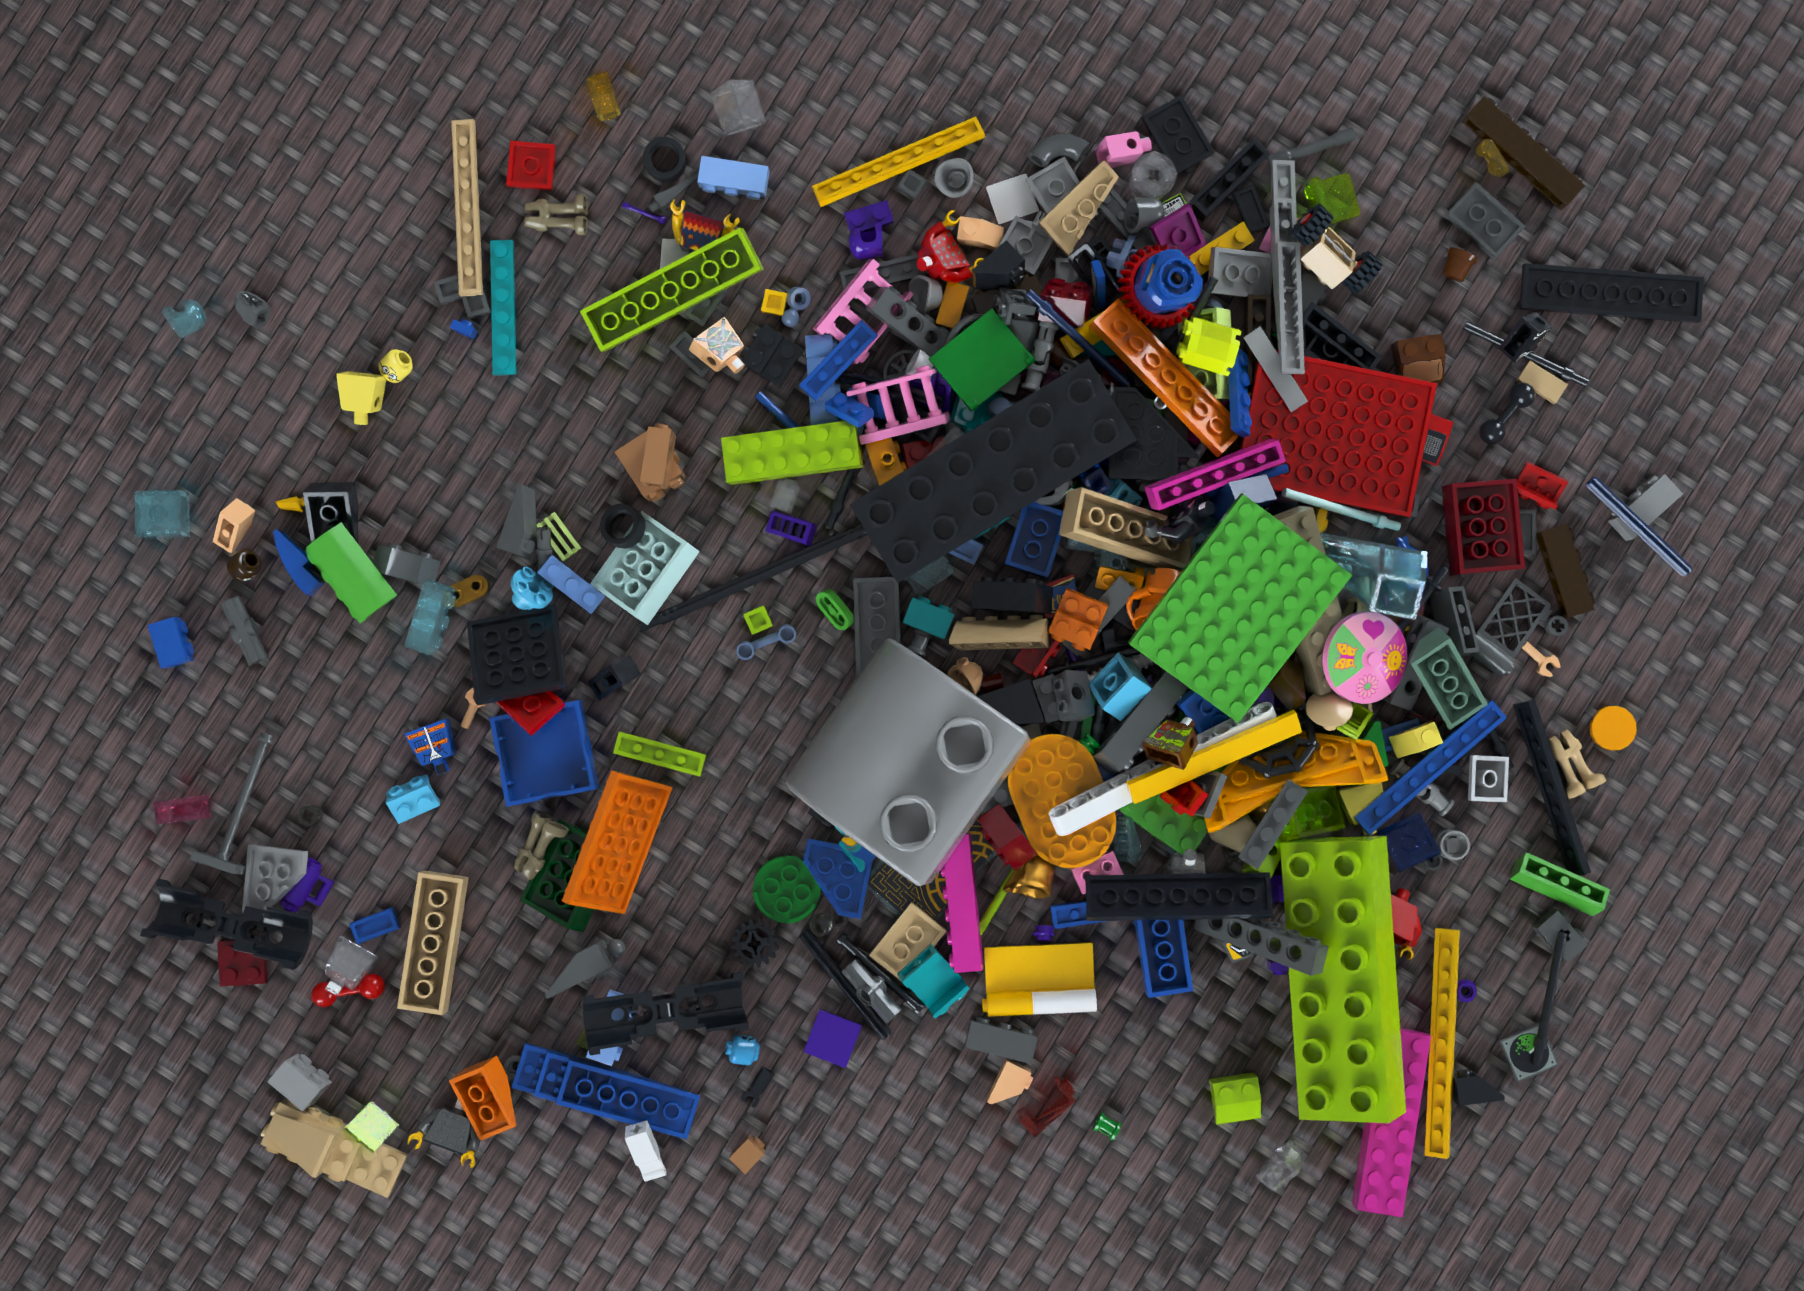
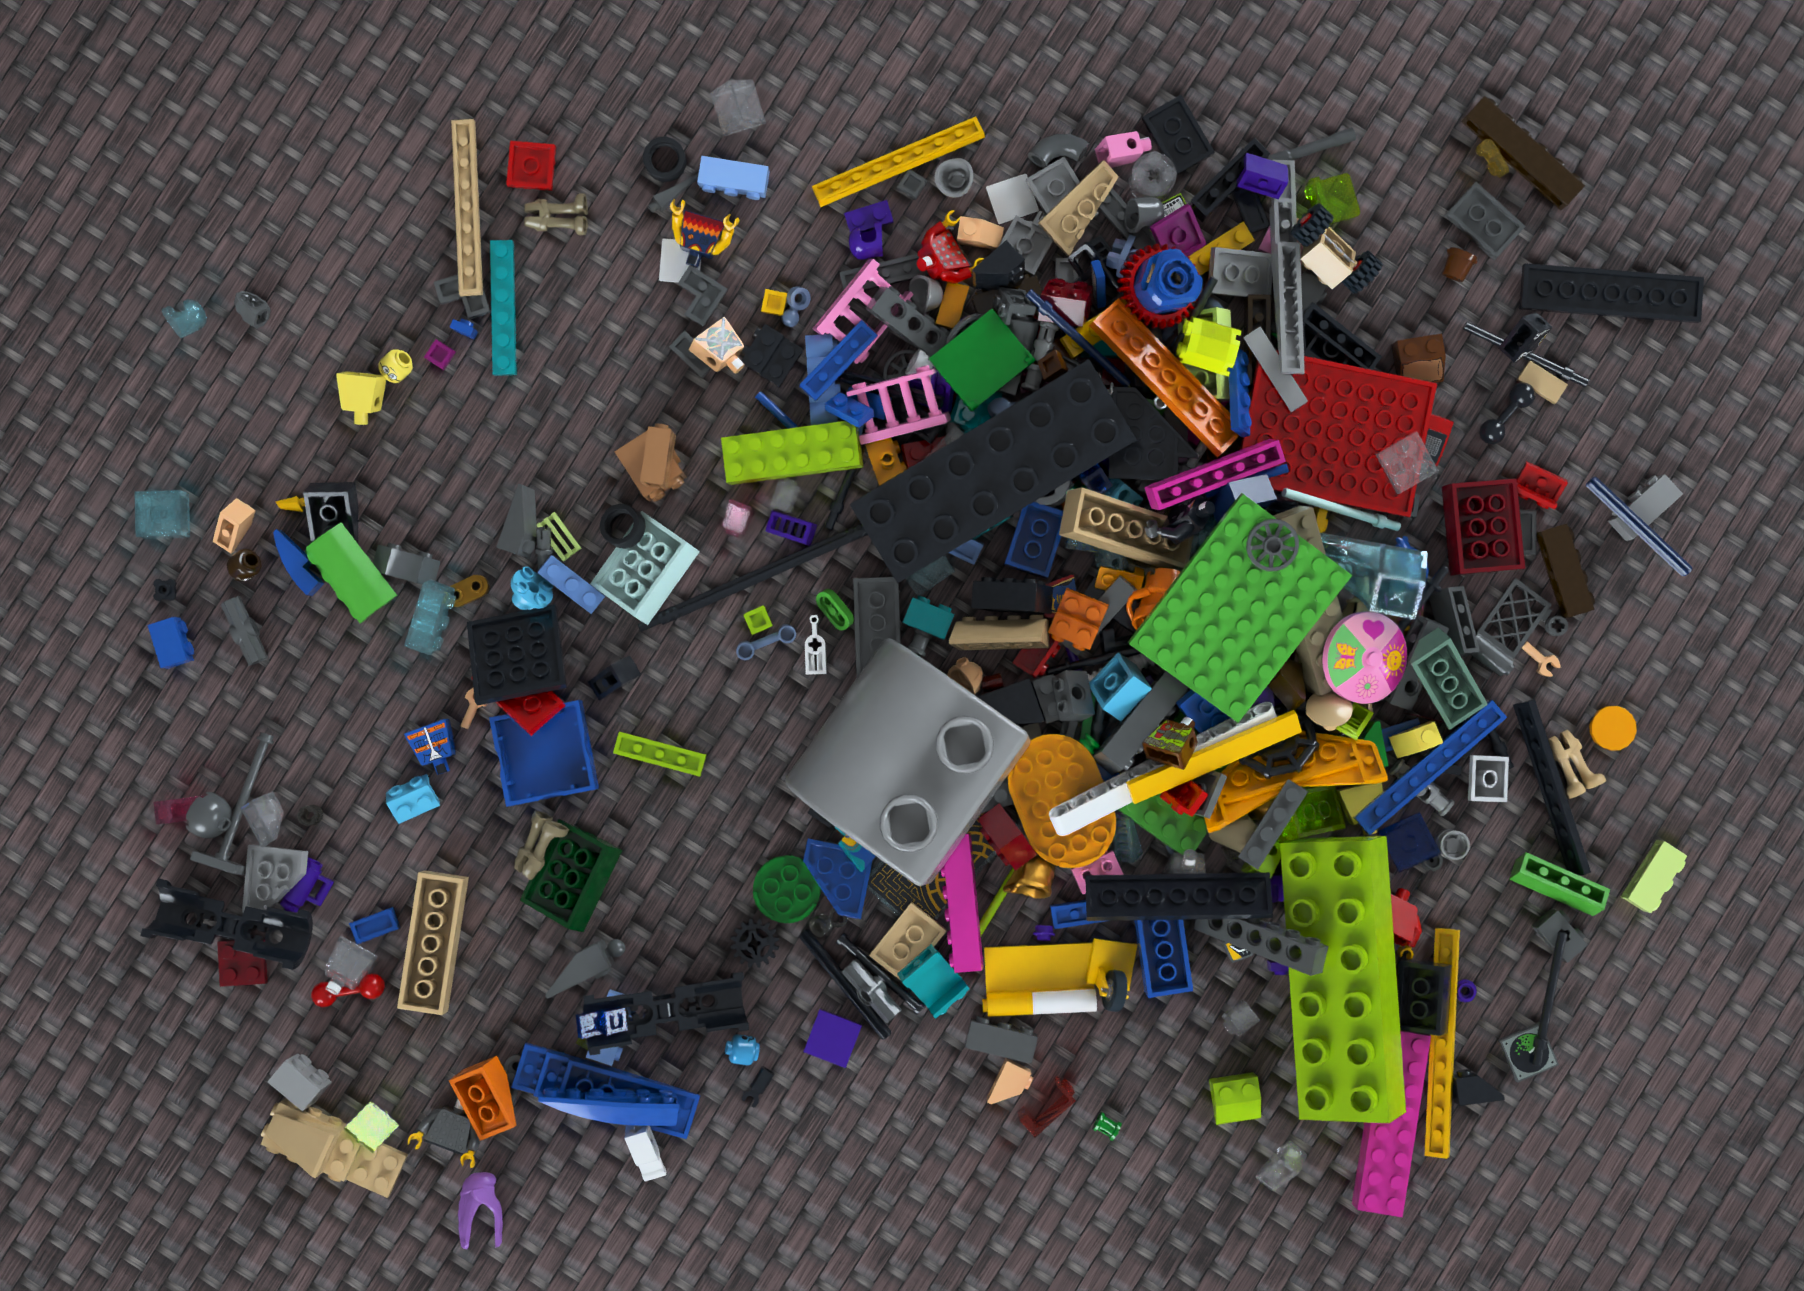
(170, 585): none -> black plate
(209, 816): none -> dark grey cylinder
(264, 817): none -> clear slope
(439, 354): none -> magenta tile
(478, 1190): none -> medium lavender hair
(601, 1022): none -> clear blue slope
(603, 96): clear yellow slope -> none
(616, 1106): none -> blue wedge
(617, 843): orange plate -> none
(661, 219): dark purple hinge -> none
(672, 289): lime brick -> none
(737, 518): none -> clear pink slope
(748, 1153): medium nougat brick -> none
(810, 653): none -> white piece
(1052, 365): none -> reddish brown tile
(1111, 971): none -> yellow plate
(1239, 1018): none -> clear brick
(1263, 176): none -> dark purple panel
(1272, 544): none -> dark grey wheel
(1407, 462): none -> clear plate
(1424, 996): none -> black brick
(1654, 876): none -> yellowish green brick

